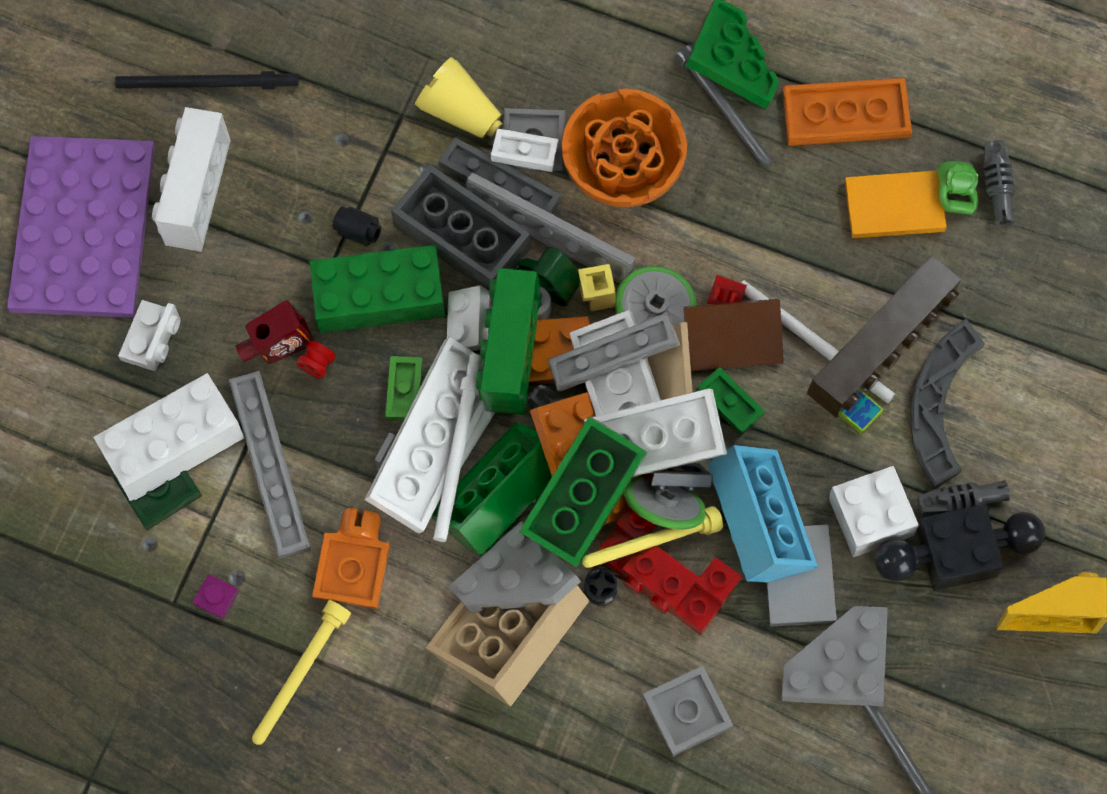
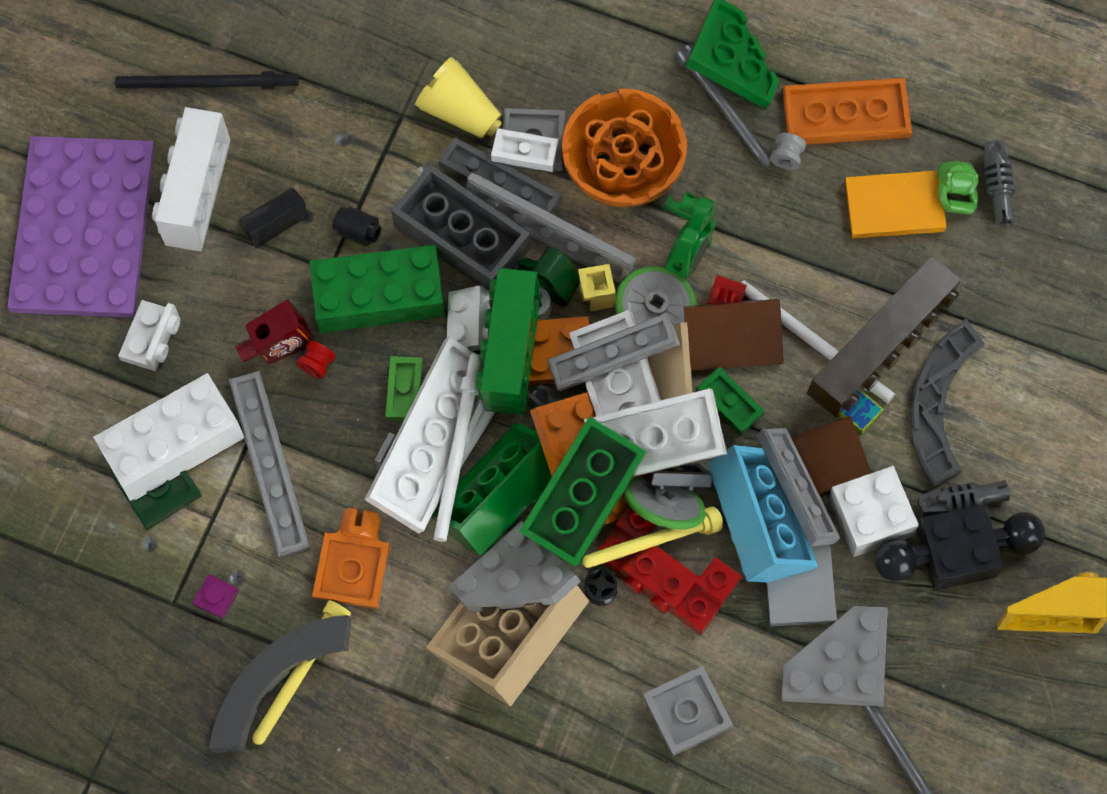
(268, 670): none -> dark grey tile
(273, 217): none -> black brick
(694, 235): none -> green piece
(787, 151): none -> light grey wheel
(798, 486): none -> light grey tile
(832, 454): none -> reddish brown slope

